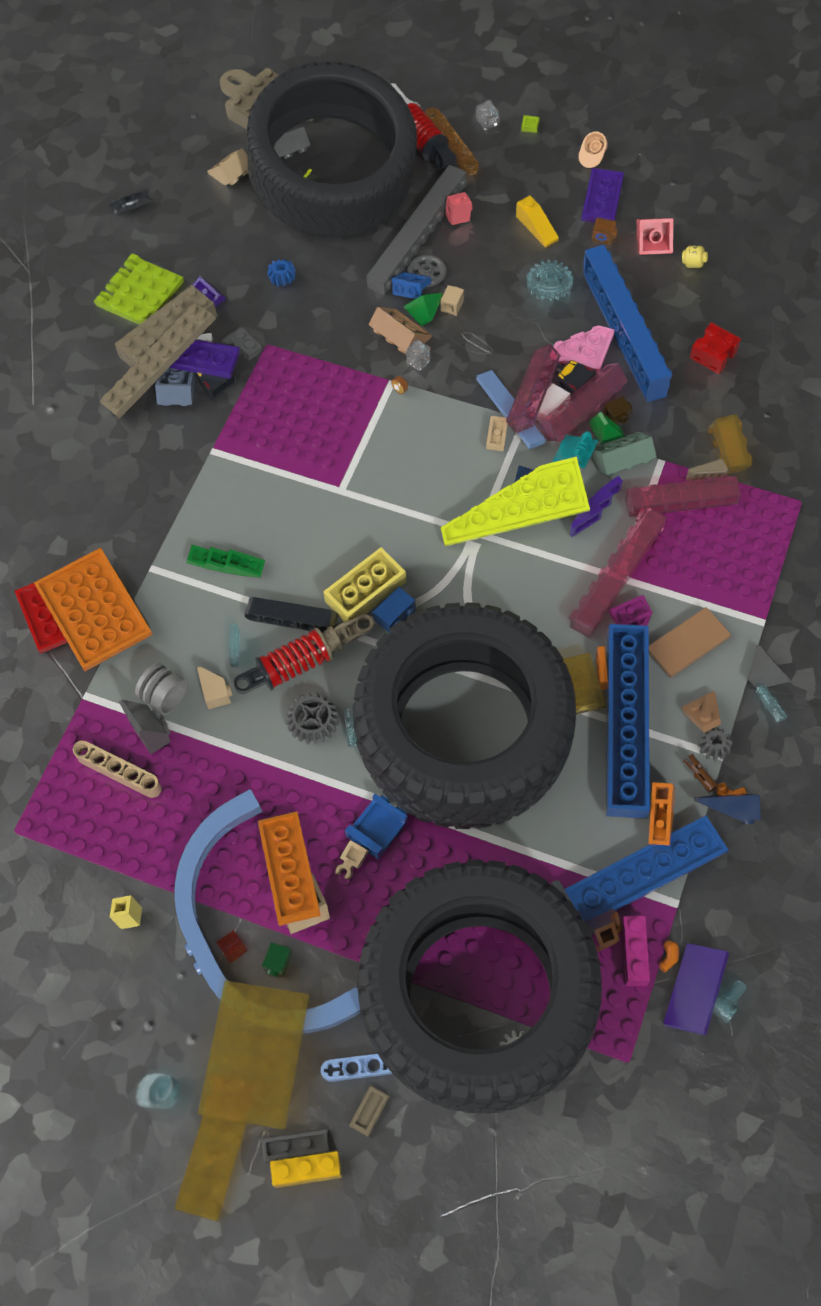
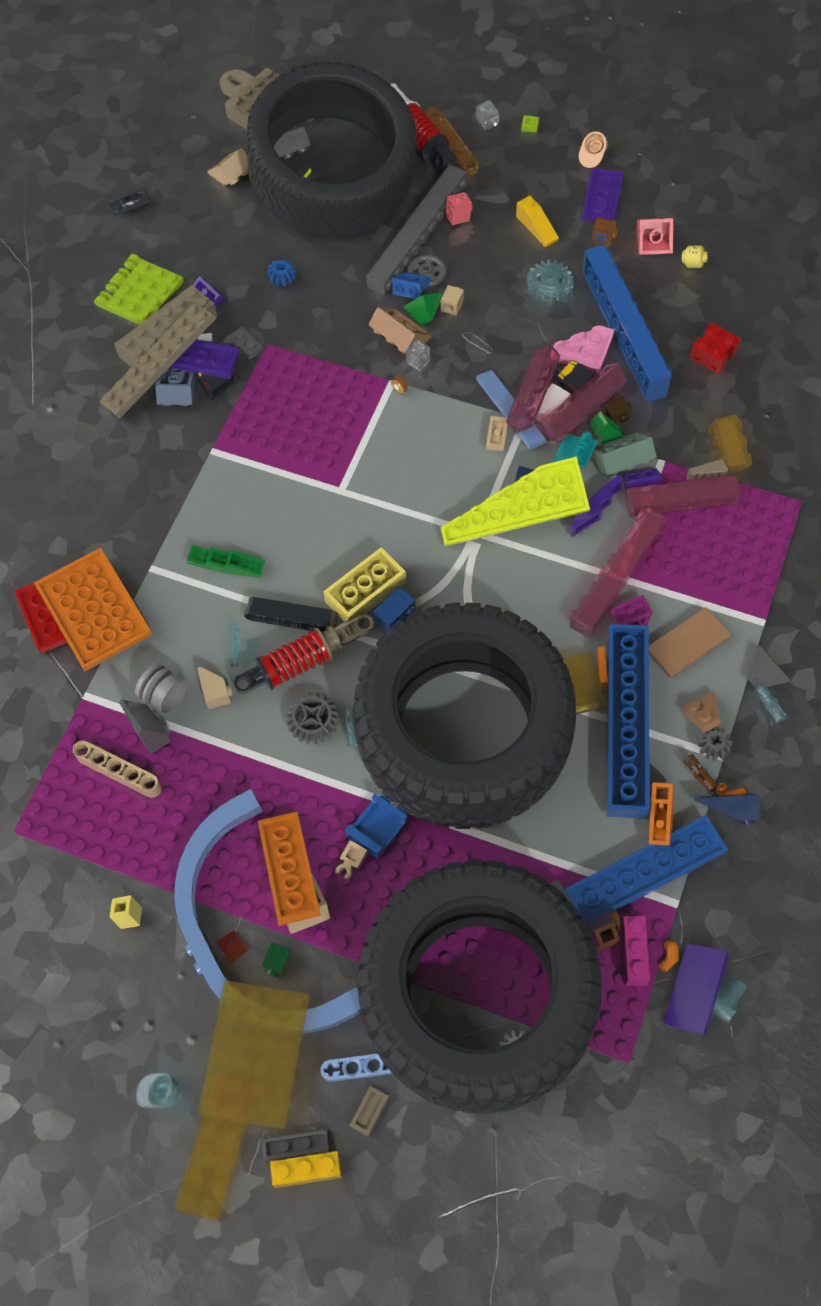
(642, 478): none -> dark purple slope

